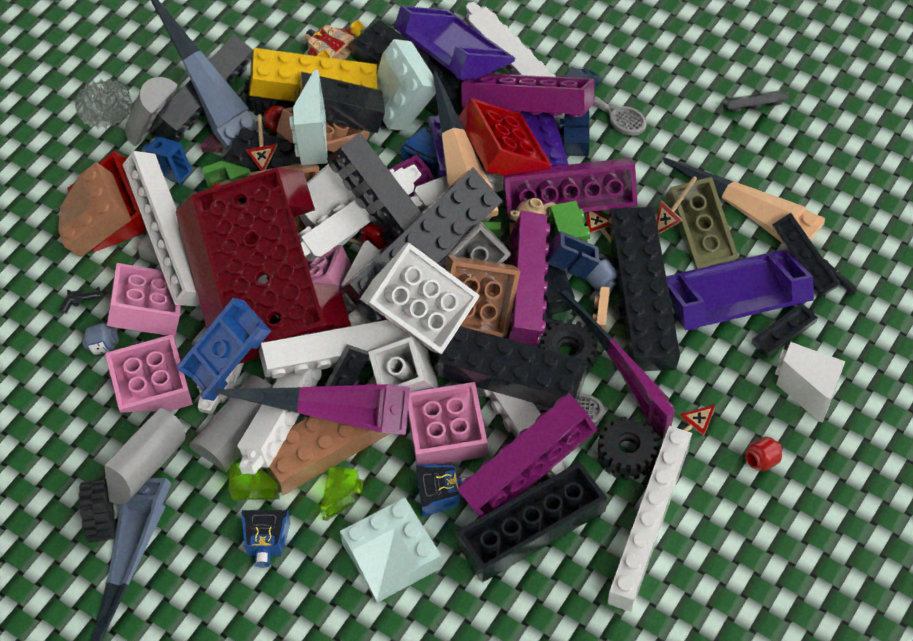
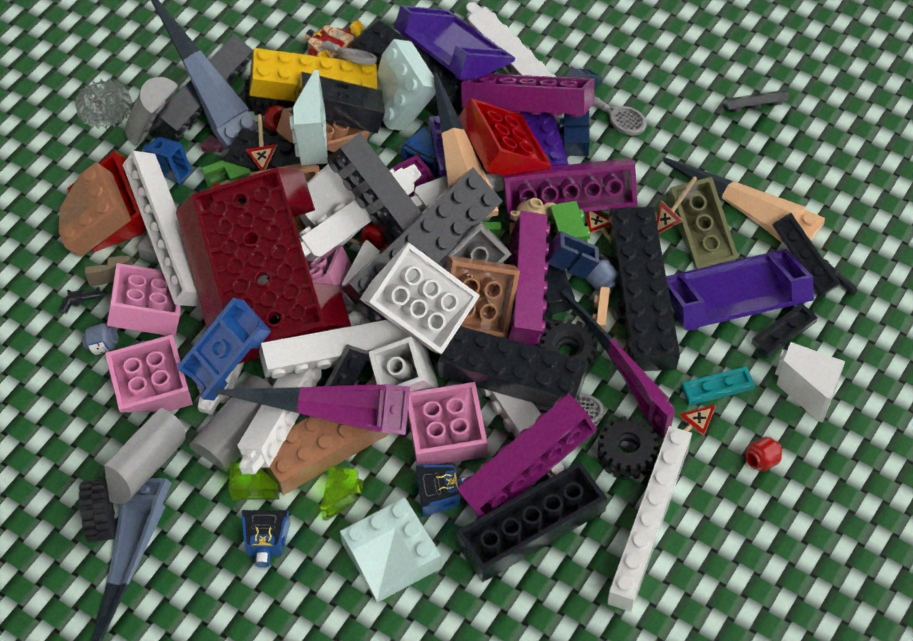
(105, 274): none -> dark tan slope
(352, 55): none -> light grey piece
(717, 386): none -> teal tile

